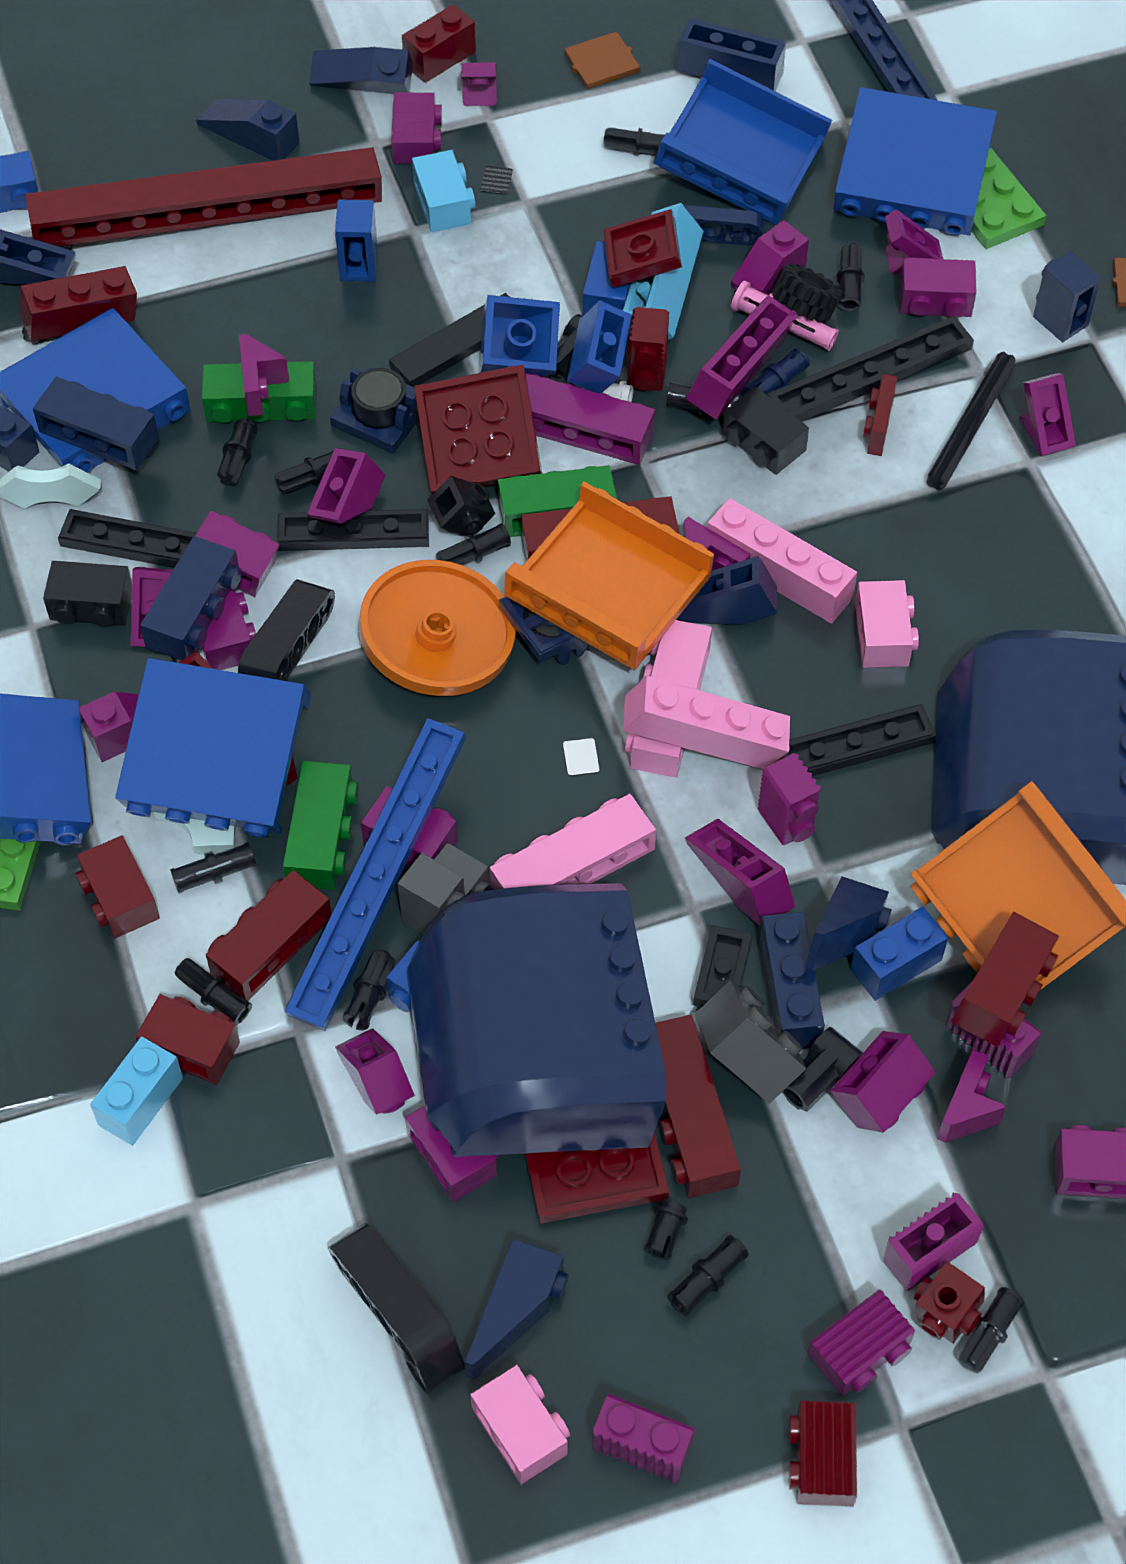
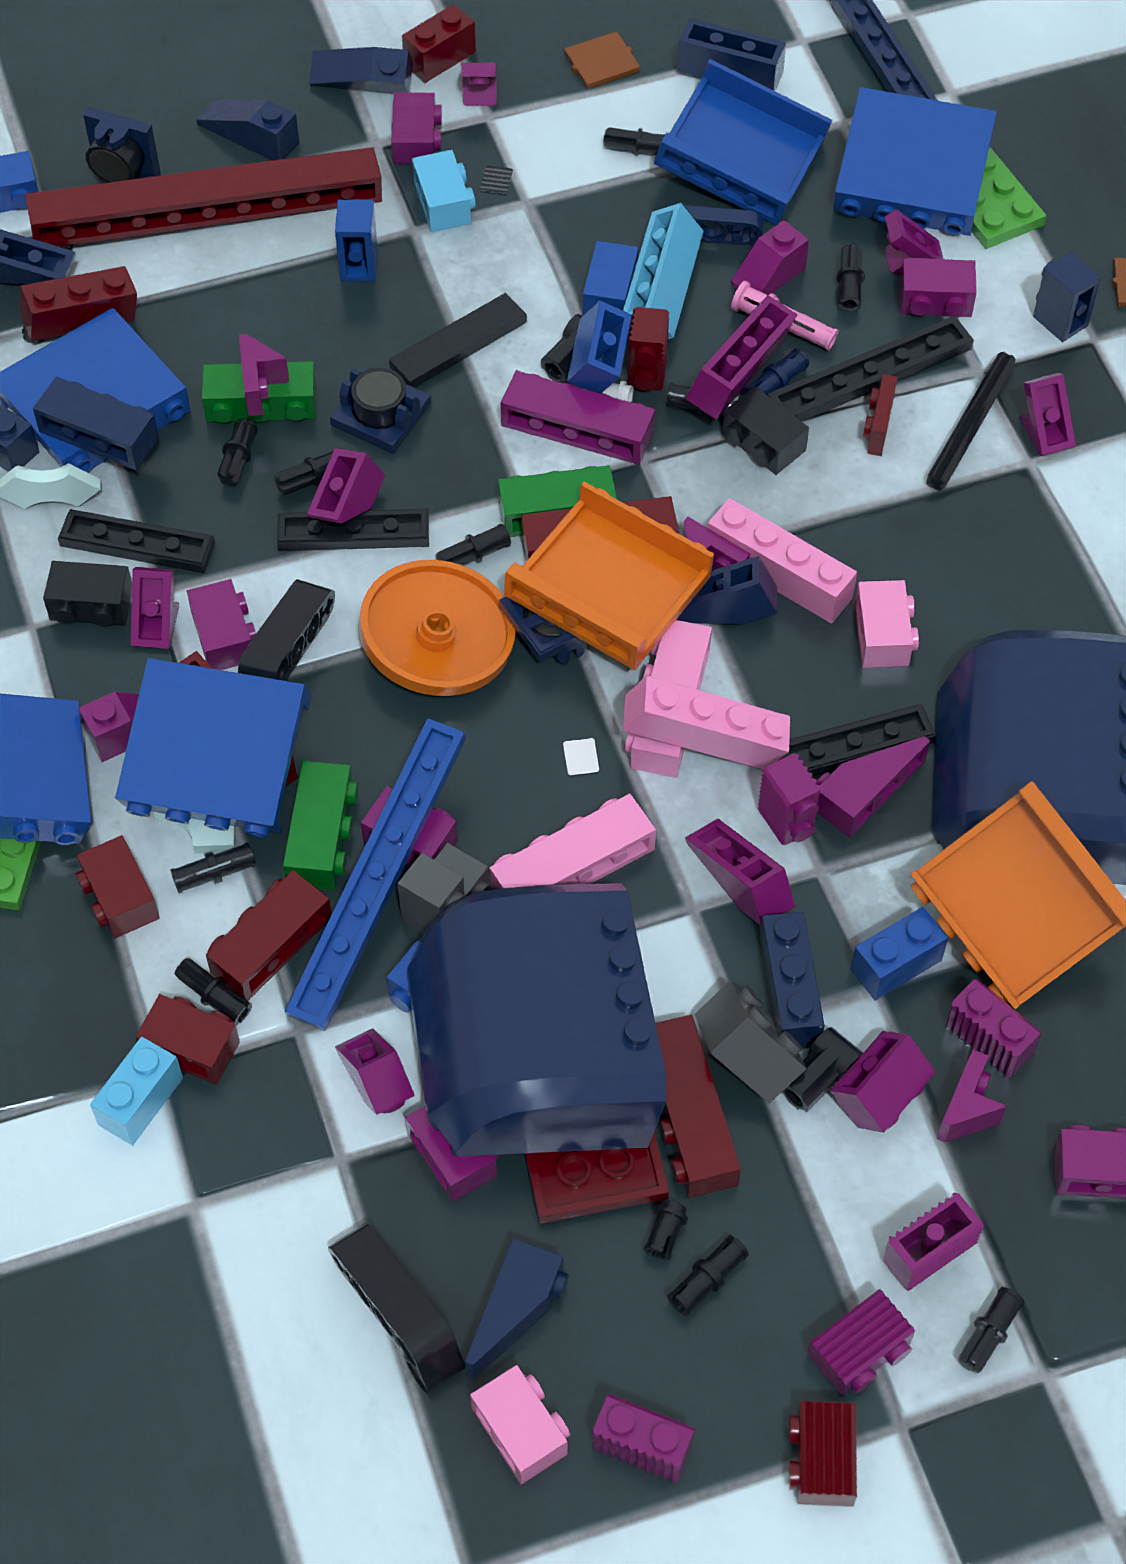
(120, 147): none -> piece
(191, 599): dark blue brick -> none
(254, 550): magenta brick -> none
(369, 989): black axle -> none
(461, 506): black brick -> none
(478, 427): dark red plate -> none
(519, 333): blue slope -> none
(642, 248): dark red tile -> none
(723, 961): black plate -> none
(807, 292): black tyre -> none
(850, 918): dark blue slope -> none
(866, 783): none -> magenta slope
(949, 1304): dark red brick -> none
(1007, 980): dark red brick -> none

